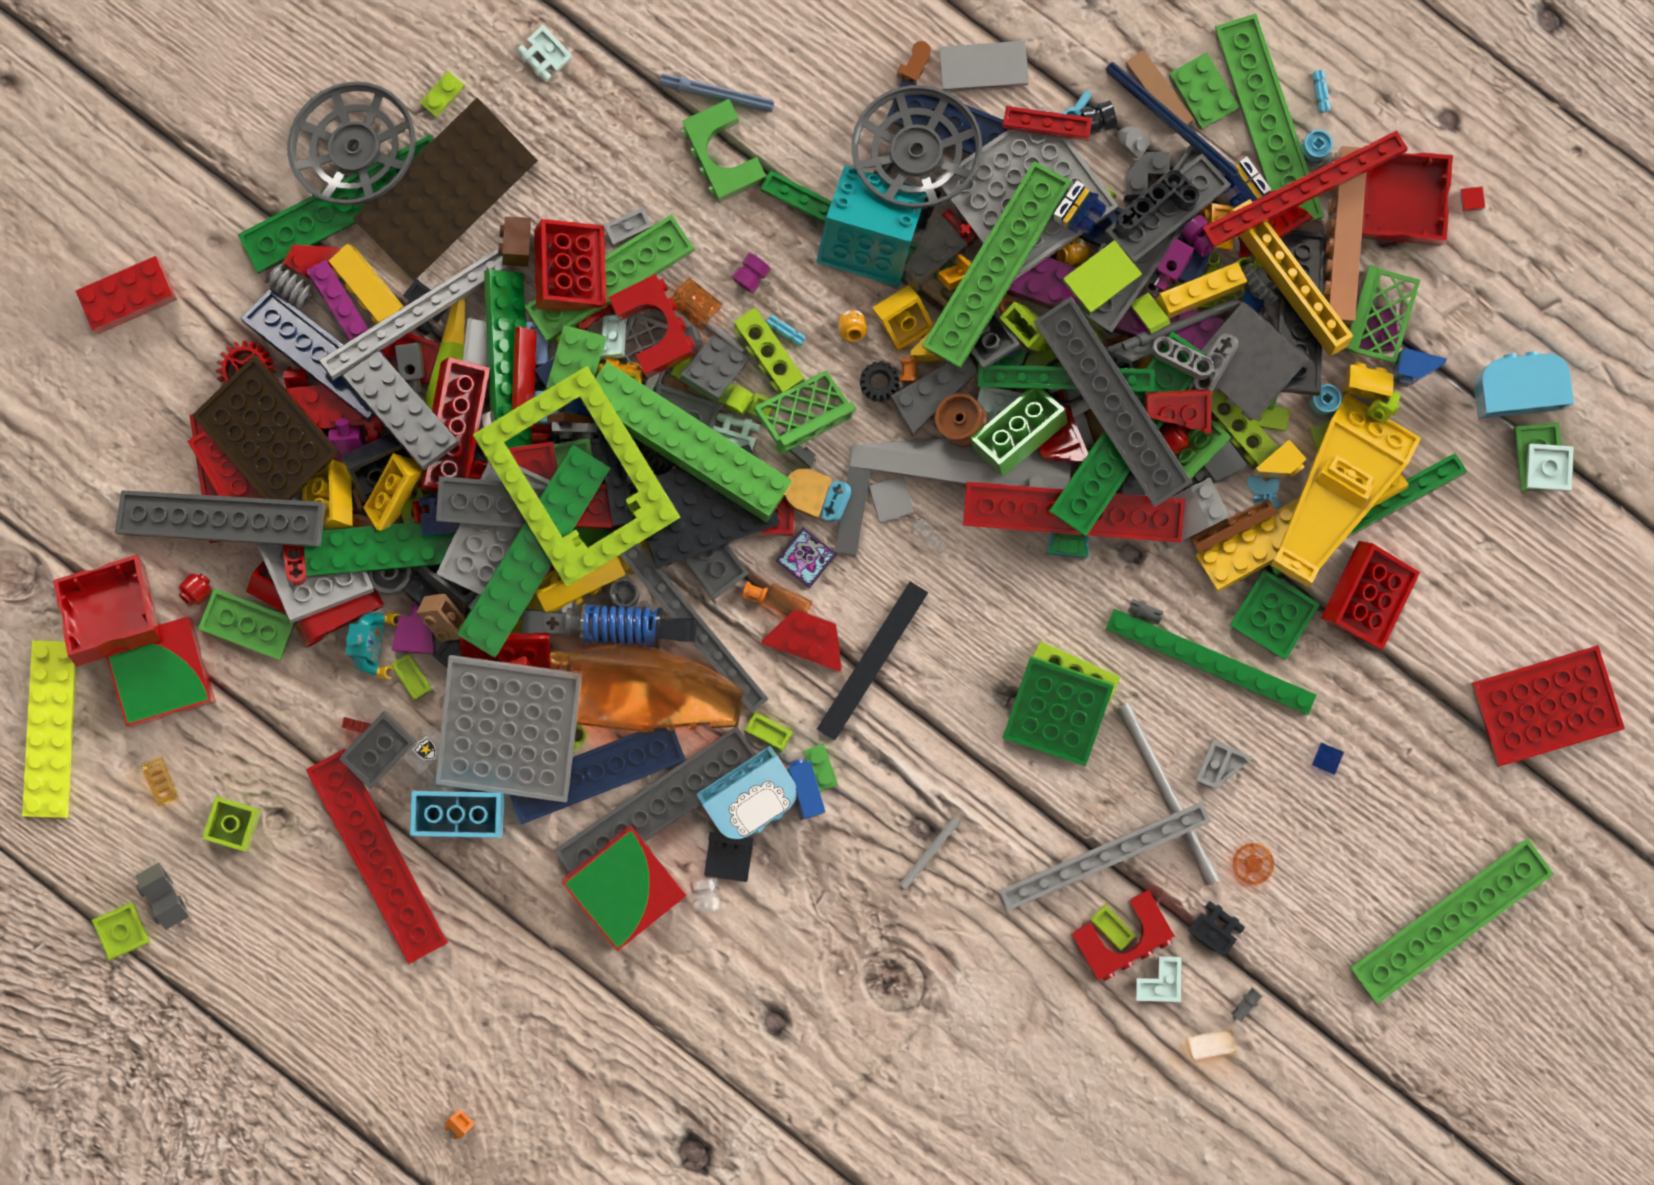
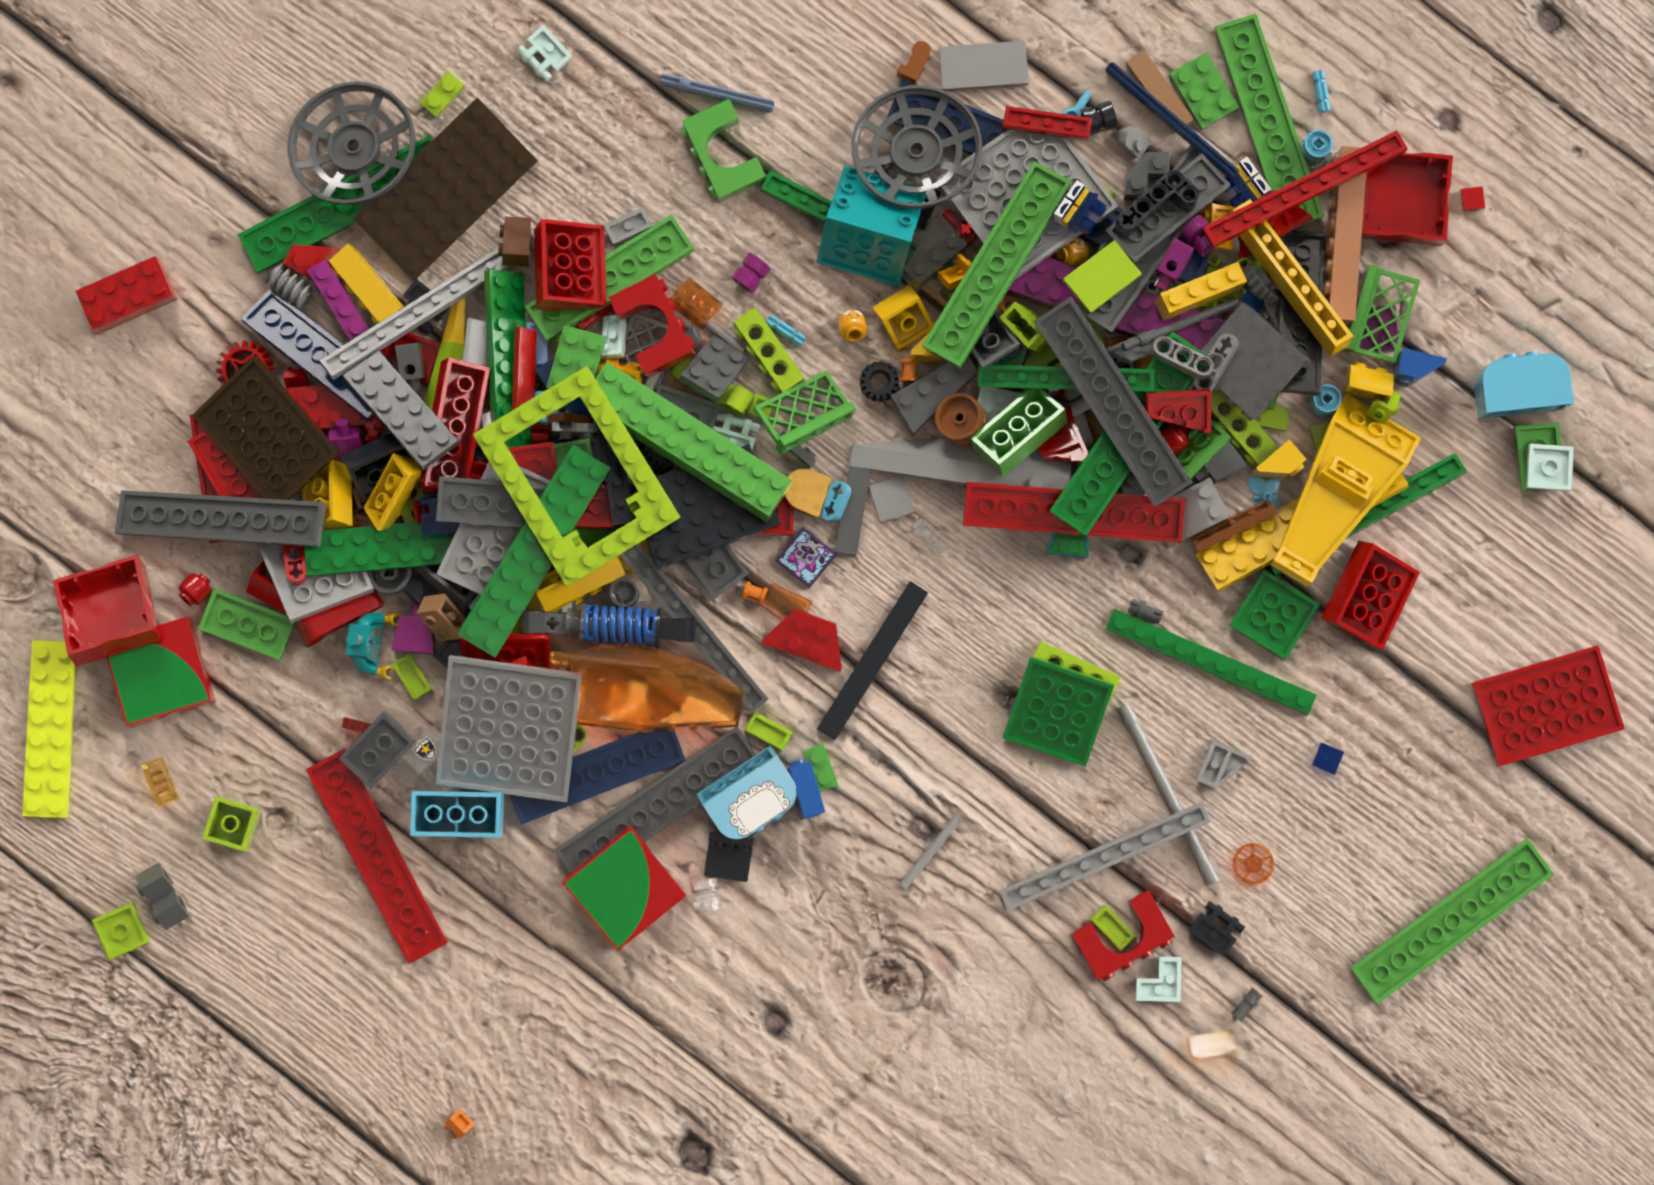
(1150, 313): lime tile -> none

